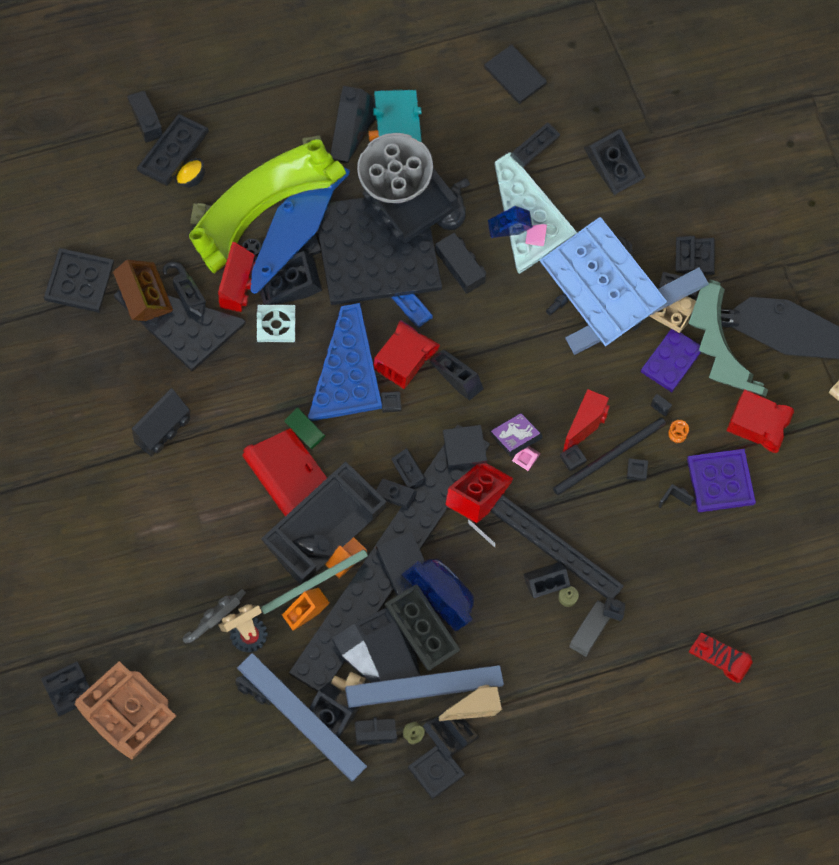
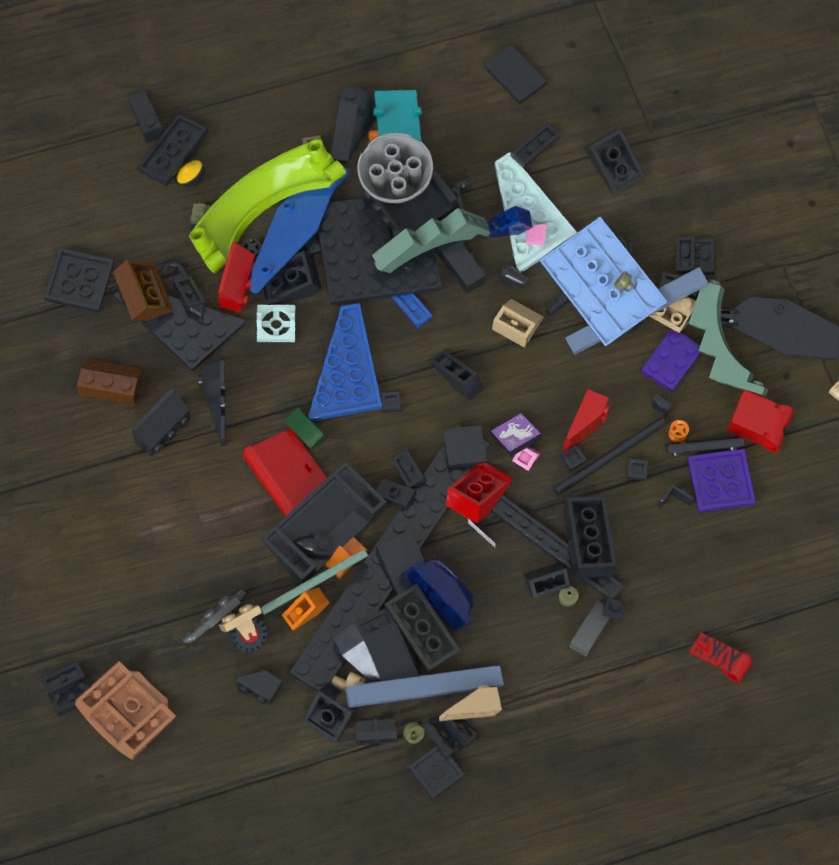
(109, 381): none -> reddish brown slope
(214, 391): none -> black wedge
(302, 717): sand blue tile -> none
(404, 354): red piece -> none
(409, 243): none -> sand green arch
(513, 276): none -> black cone
(516, 322): none -> tan slope
(589, 537): none -> black brick
(623, 281): none -> olive tile
(731, 443): none -> black plate

